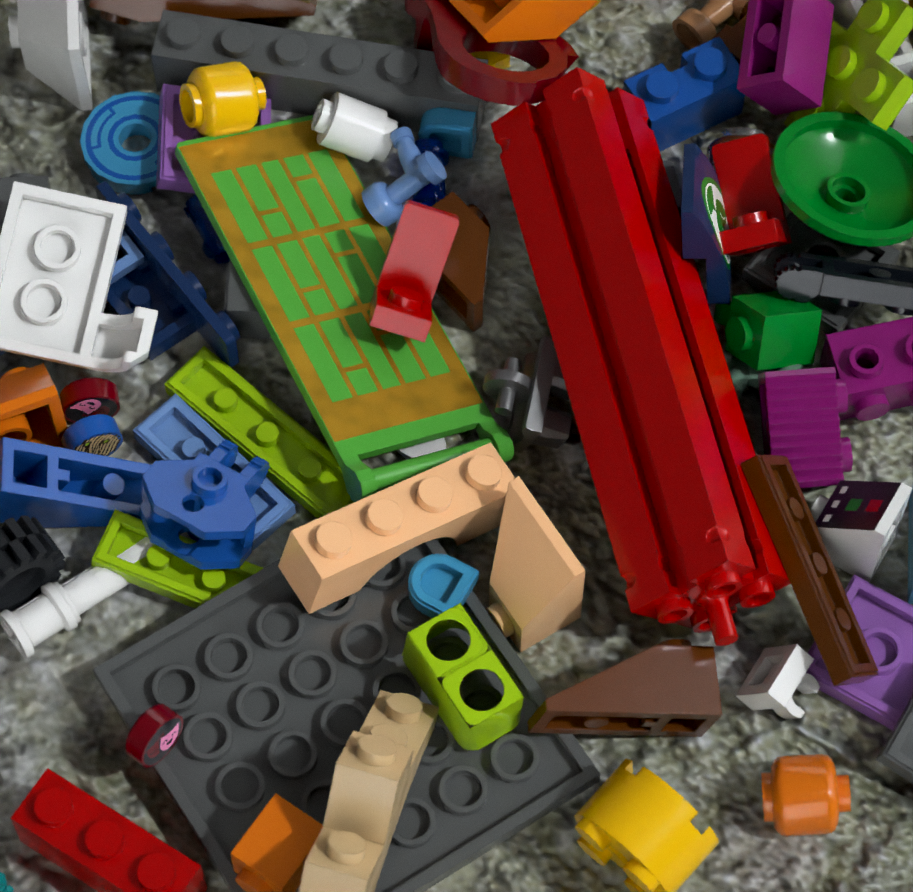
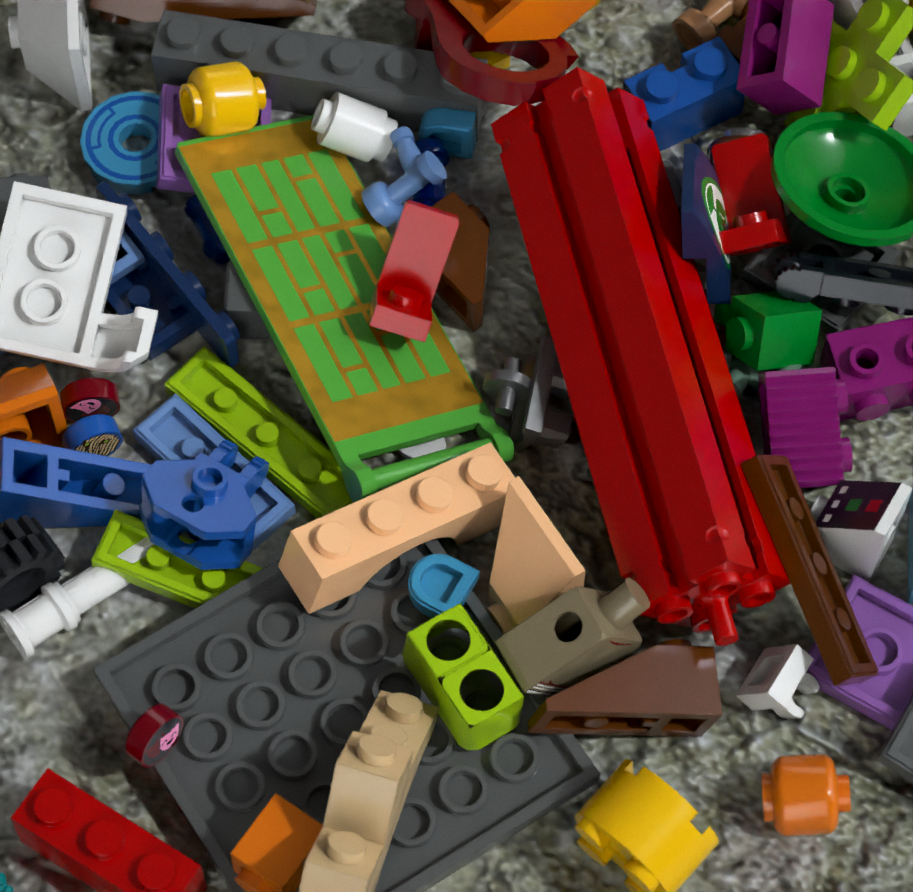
(574, 637): none -> dark tan torso

